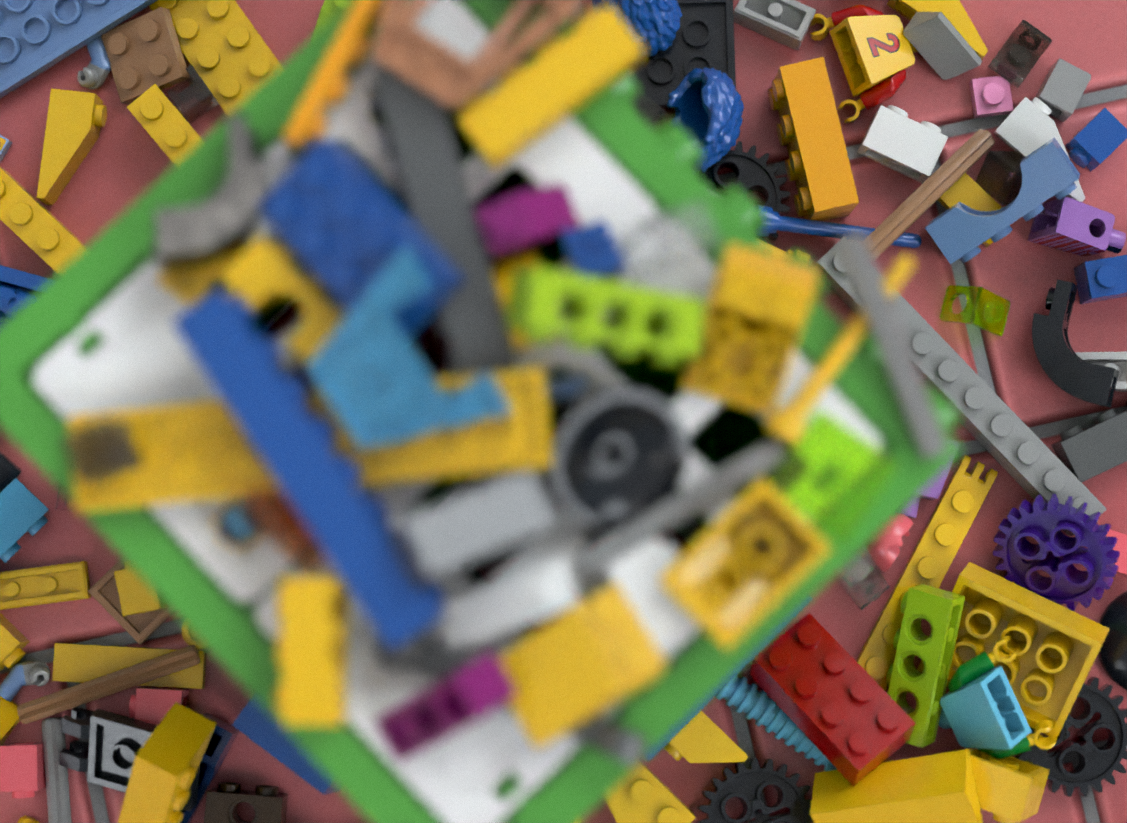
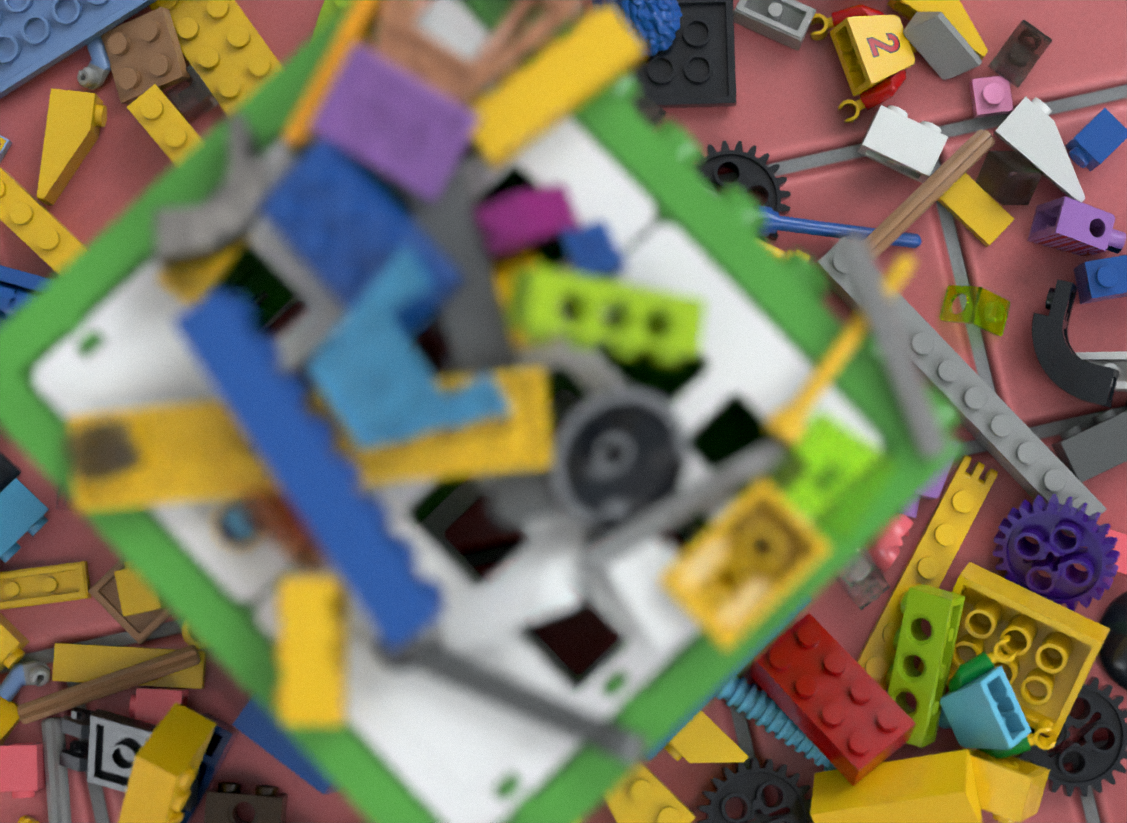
(266, 275): yellow arch -> none
(395, 122): none -> medium lavender tile
(446, 706): magenta slope -> none
(471, 527): brick -> none
(570, 388): medium blue arm -> none
(580, 666): yellow slope -> none
(667, 240): clear brick -> none
(709, 112): blue hair -> none
(751, 328): yellow slope -> none
(813, 141): light orange brick -> none
(1044, 175): medium blue arch -> none
(1063, 88): light grey panel -> none

